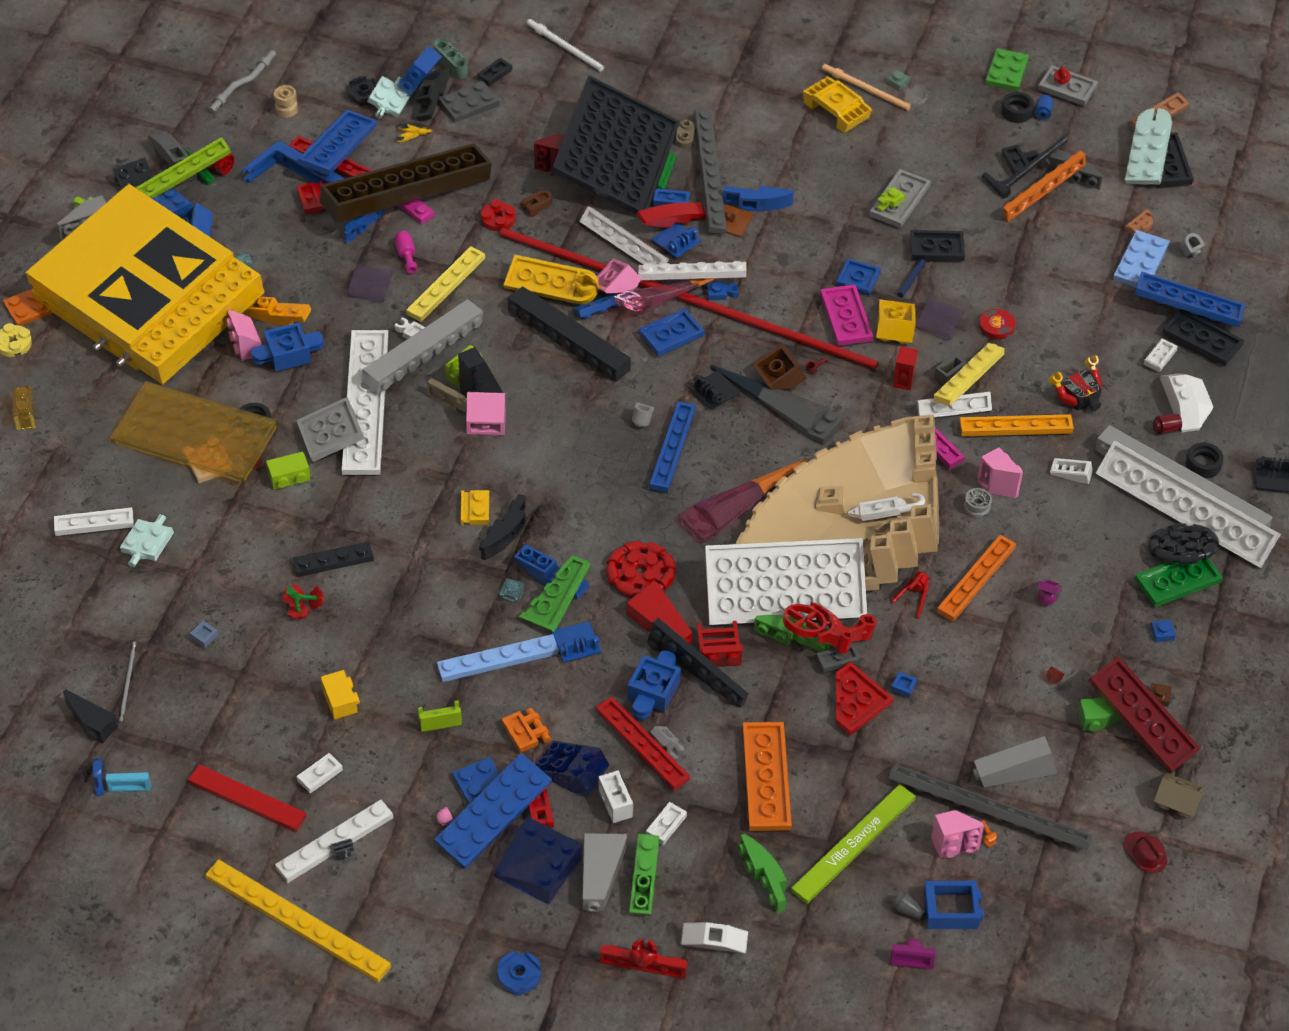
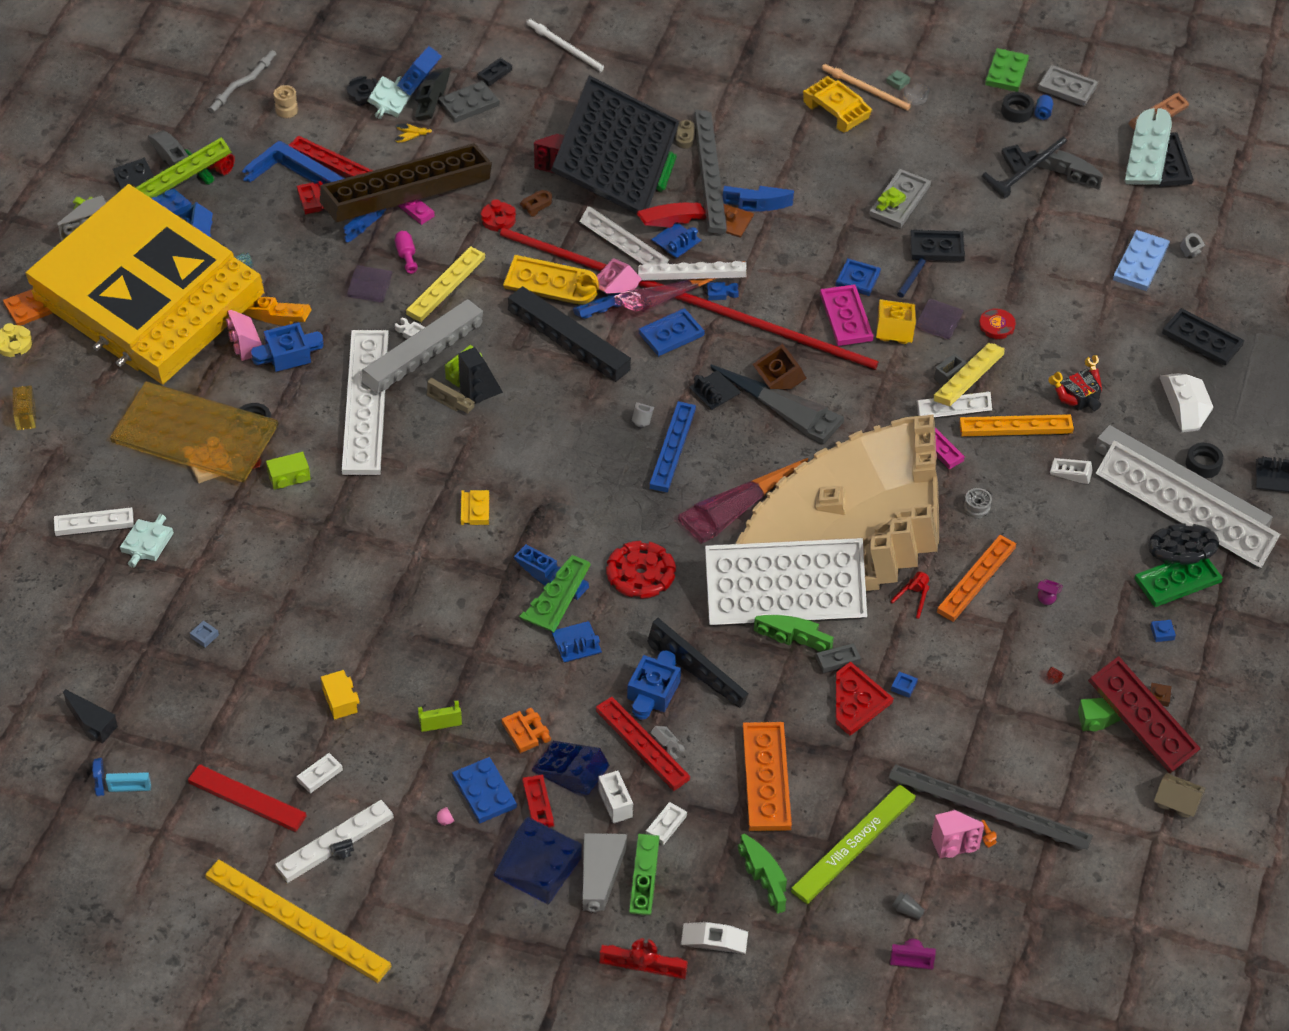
(127, 682): light grey piece -> none
(296, 597): red plant -> none
(330, 429): light grey plate -> none
(333, 559): black plate -> none
(337, 142): blue plate -> none
(451, 58): sand green beam -> none
(486, 413): bright pink slope -> none
(493, 811): blue plate -> none
(497, 658): light blue plate -> none
(504, 531): black slope -> none
(512, 590): clear light blue plate -> none
(519, 984): blue plate -> none
(654, 604): red slope -> none
(665, 196): blue plate -> none
(721, 651): red plate -> none
(814, 365): dark red hand -> none
(837, 635): red piece -> none
(884, 507): white plate -> none
(905, 368): red panel -> none
(952, 920): blue window -> none
(999, 474): bright pink slope -> none
(1016, 764): light grey slope -> none
(1044, 186): orange plate -> none
(1062, 76): red tile -> none
(1142, 222): nougat tile -> none
(1146, 851): dark red piece -> none
(1160, 355): white plate -> none
(1167, 423): dark red brick -> none
(1189, 299): blue plate -> none

